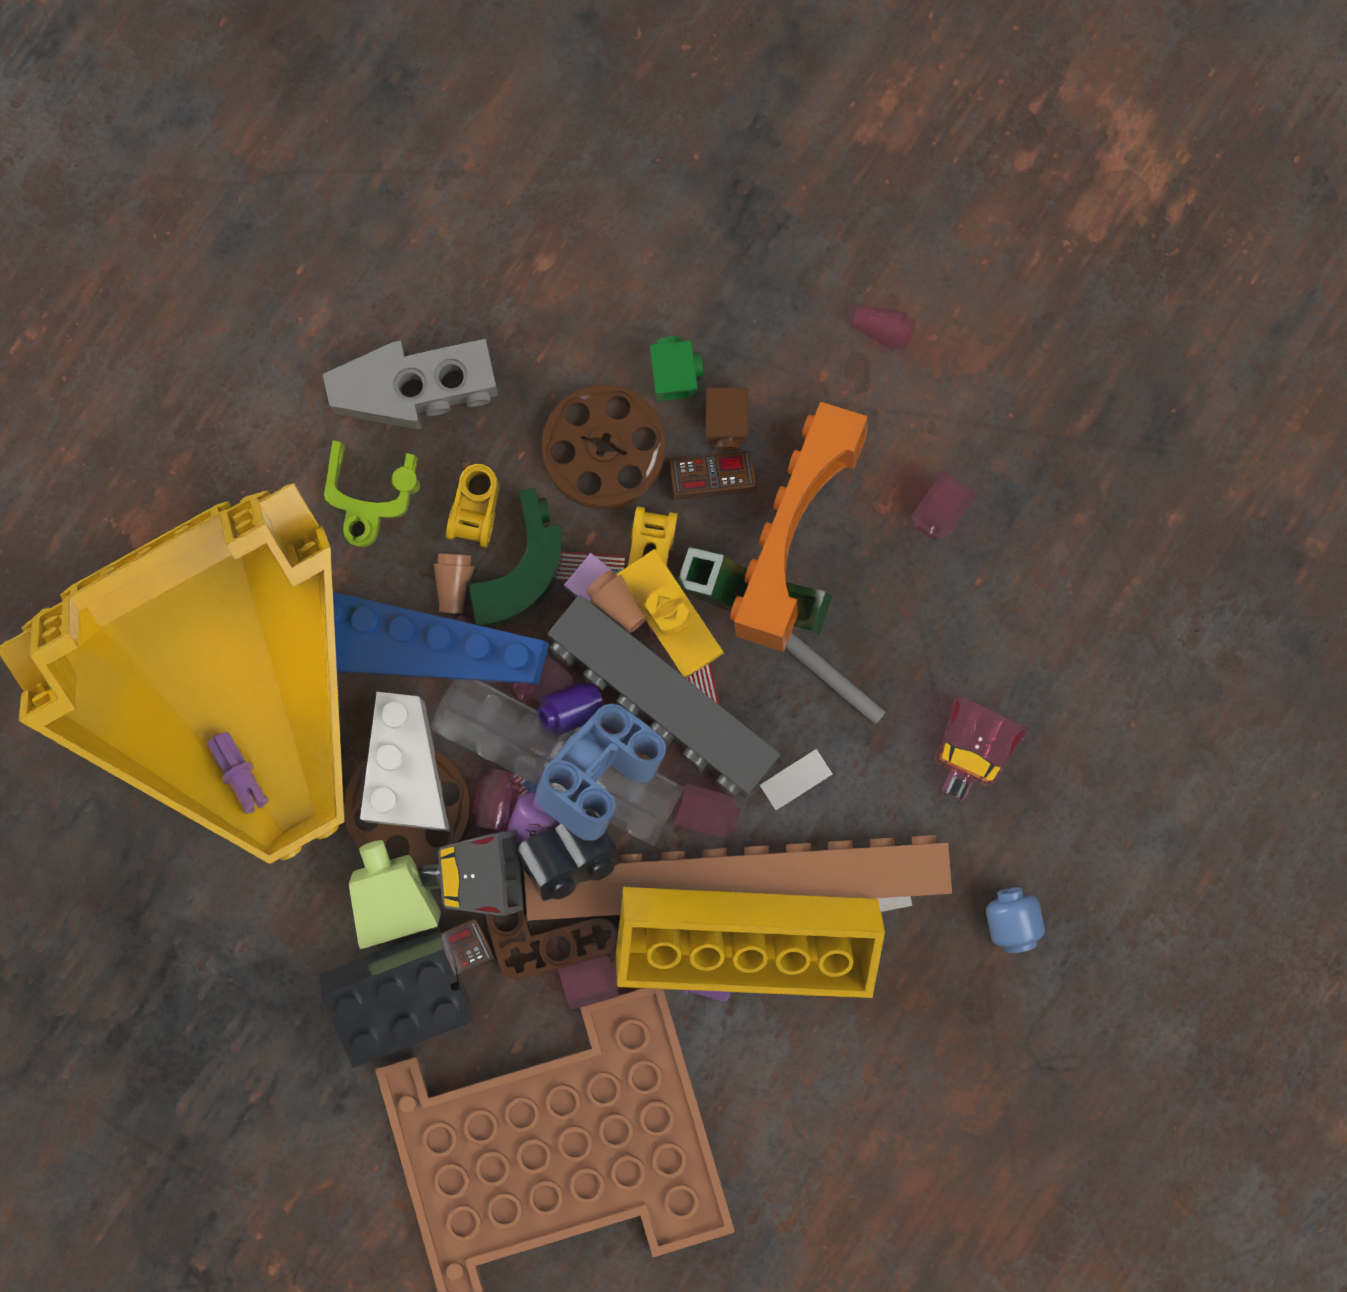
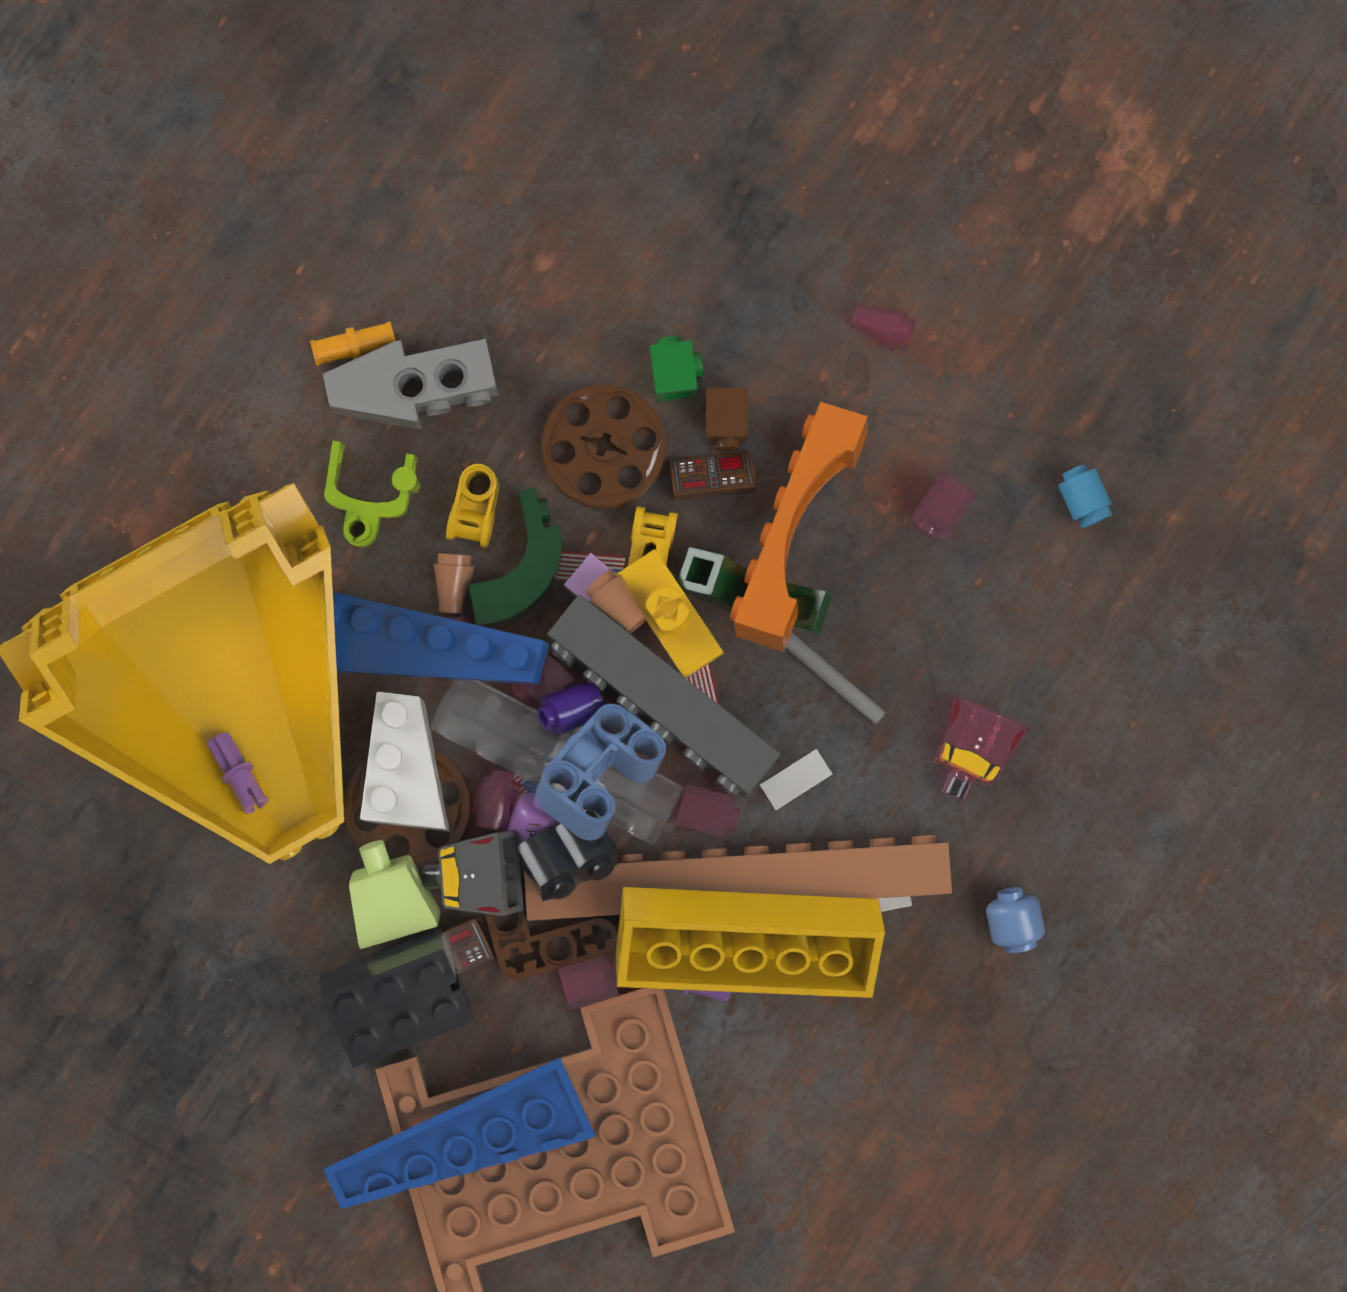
(352, 343): none -> light orange pin
(493, 1128): none -> blue wing
(1085, 496): none -> dark azure brick

